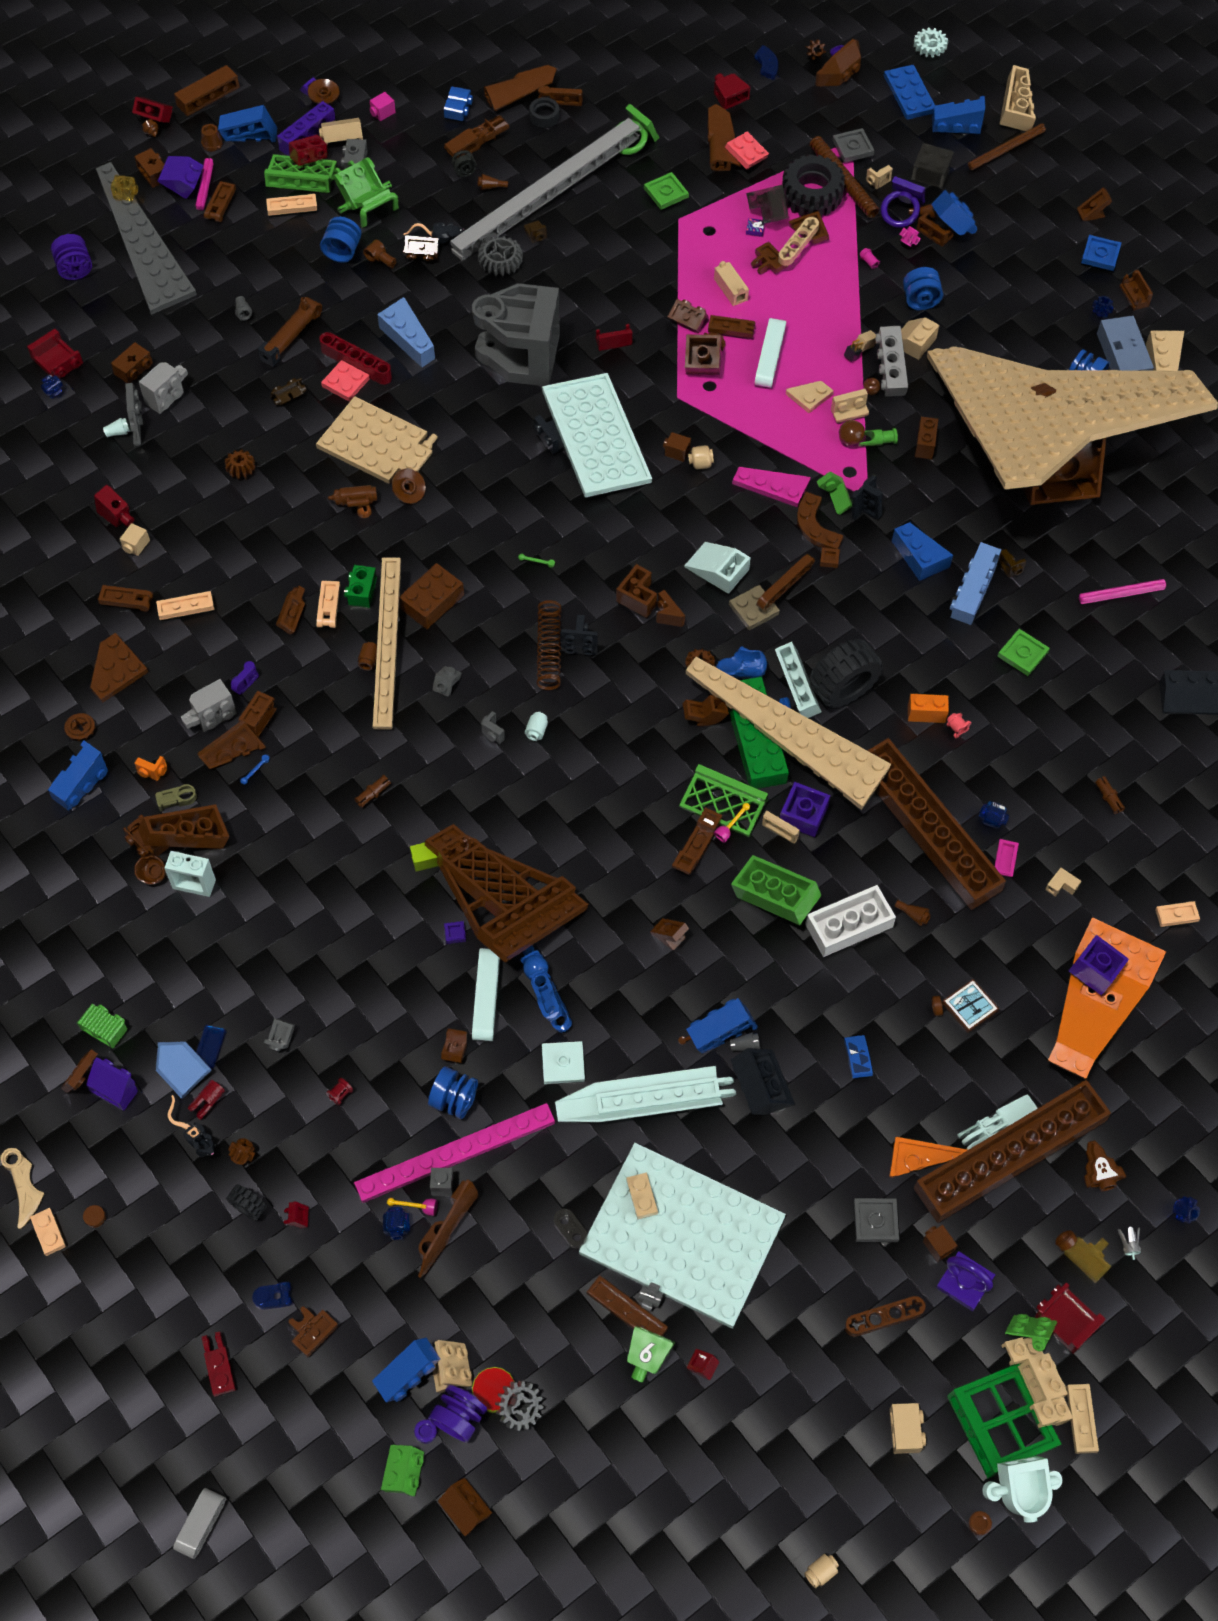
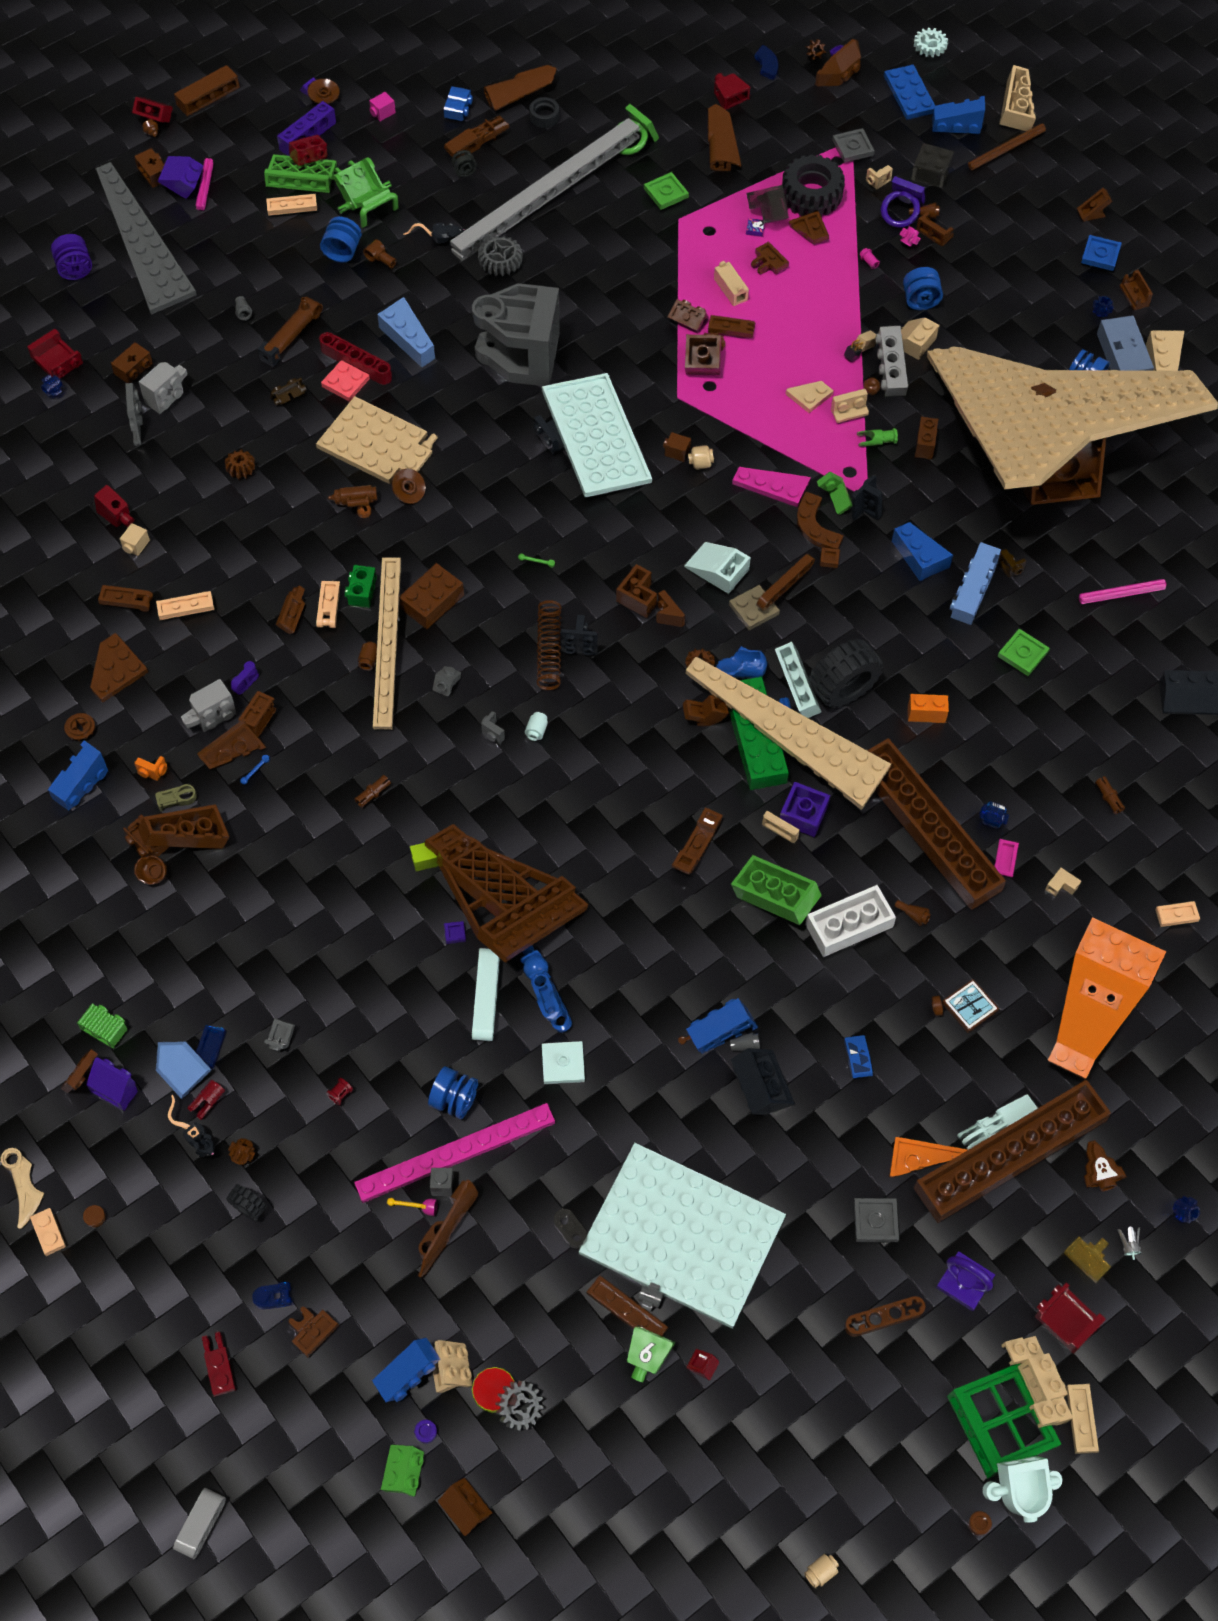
(118, 427): light aqua cone -> none
(124, 188): clear yellow brick -> none
(182, 873): light aqua window -> none
(211, 138): reddish brown piece -> none
(220, 201): reddish brown plate -> none
(248, 124): blue wedge -> none
(297, 1215): dark red tile -> none
(341, 130): tan brick -> none
(354, 150): dark grey brick -> none
(396, 1223): clear blue head -> none
(421, 247): bracket -> none
(454, 1045): reddish brown bracket -> none
(459, 1410): dark purple wheel -> none
(487, 182): reddish brown cone -> none
(535, 231): dark brown bracket -> none
(562, 95): reddish brown hinge -> none
(614, 339): dark red hinge -> none
(642, 1195): tan plate -> none
(645, 1096): light aqua hinge -> none
(670, 932): reddish brown slope -> none
(723, 832): hinge -> none
(734, 788): bright green fence -> none
(747, 150): coral plate -> none
(770, 353): light aqua beam -> none
(800, 242): tan beam -> none
(851, 185): reddish brown piece -> none
(851, 432): reddish brown hair -> none
(906, 1428): tan brick -> none
(939, 1242): reddish brown brick -> none
(954, 213): blue hinge -> none
(958, 724): coral brick -> none
(1038, 1329): bright green hinge -> none
(1066, 1240): reddish brown tile -> none
(1098, 965): dark purple brick -> none

